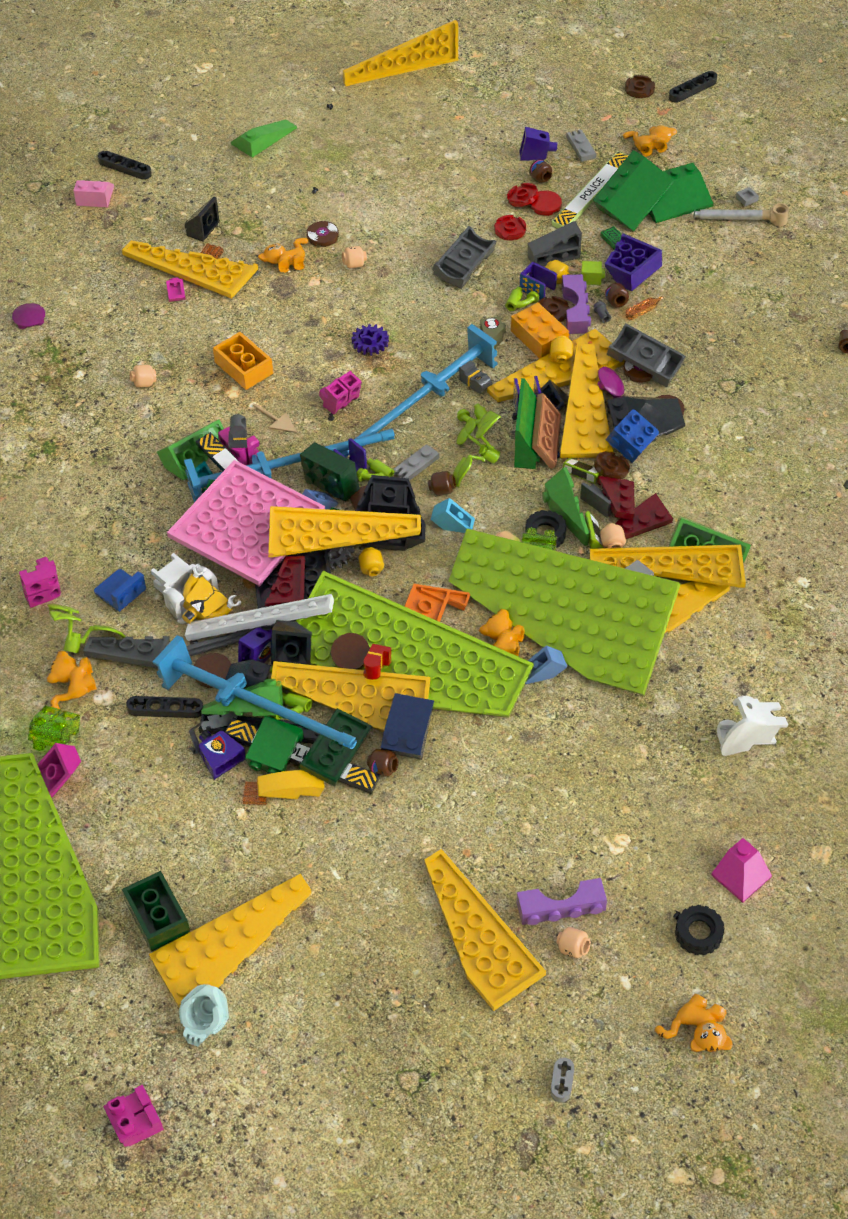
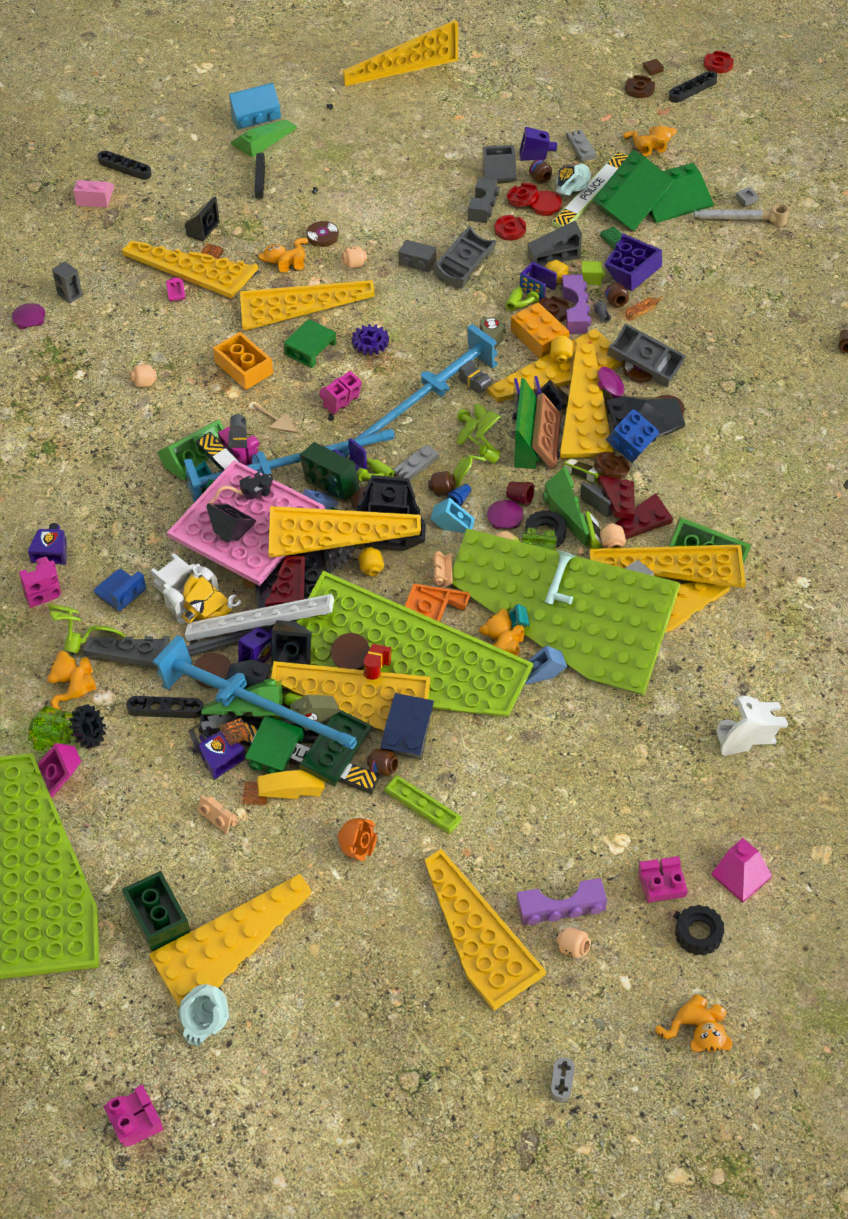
(49, 544): none -> dark purple torso
(67, 282): none -> dark grey brick
(87, 726): none -> black gear
(213, 812): none -> light nougat hinge
(229, 521): none -> black slope
(235, 731): none -> clear orange piece
(251, 487): none -> black animal
(254, 106): none -> dark azure slope
(259, 175): none -> black beam
(280, 304): none -> yellow wing
(308, 342): none -> green panel
(316, 707): none -> olive slope
(357, 838): none -> orange cylinder
(417, 255): none -> dark grey brick
(423, 804): none -> lime tile
(443, 569): none -> light nougat hinge
(460, 494): none -> blue cone
(485, 198): none -> dark grey arch
(499, 162): none -> dark grey slope
(505, 514): none -> magenta dish
(519, 616): none -> teal slope
(520, 492): none -> dark red piece
(552, 594): none -> light aqua piece
(574, 171): none -> light aqua helmet
(653, 66): none -> reddish brown tile
(663, 880): none -> dark pink hips
(718, 62): none -> red tile

